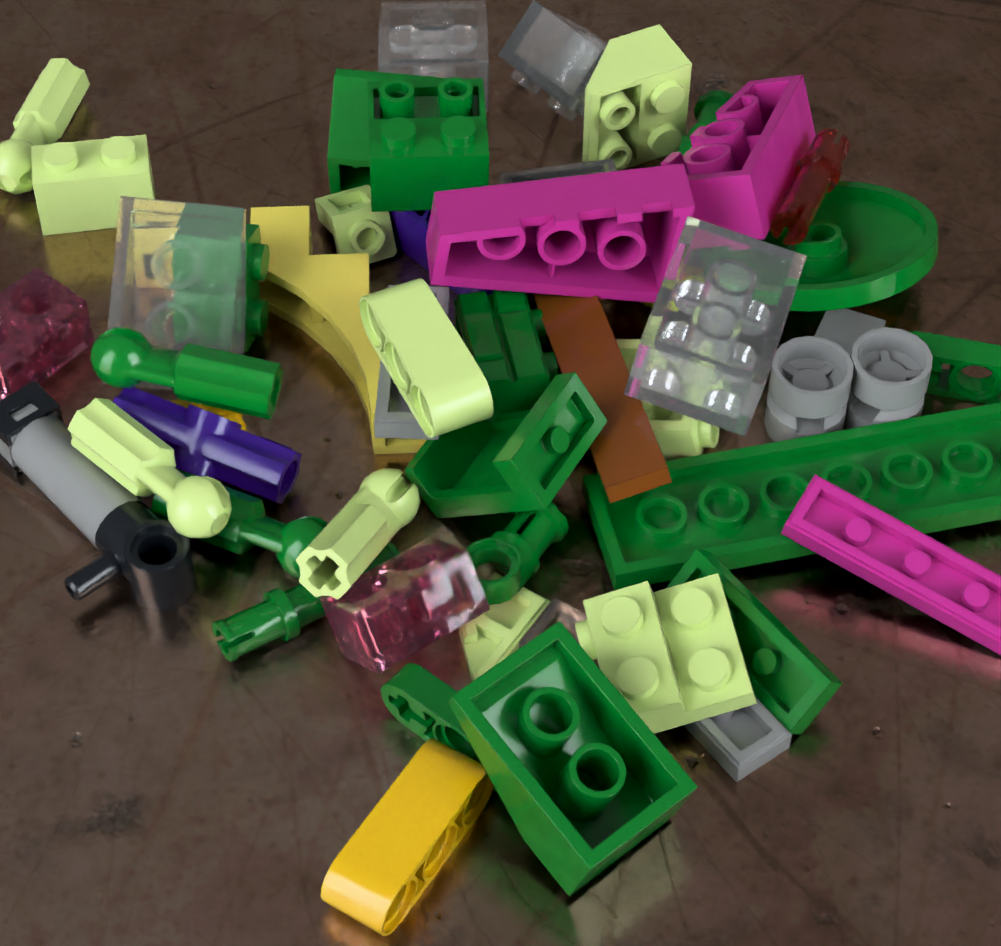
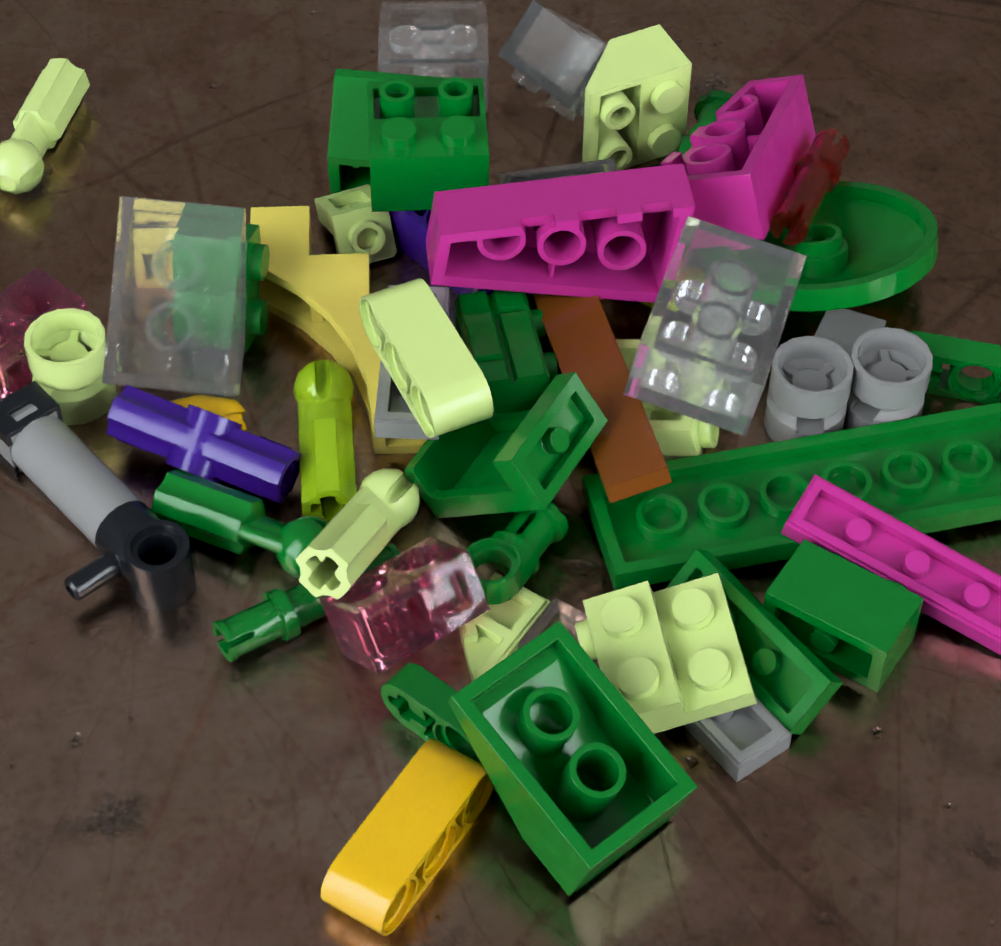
(68, 362): none -> yellowish green wheel
(82, 181): yellowish green brick -> none
(147, 466): yellowish green piece -> none
(196, 373): green piece -> none
(325, 438): none -> lime piece
(845, 613): none -> green brick

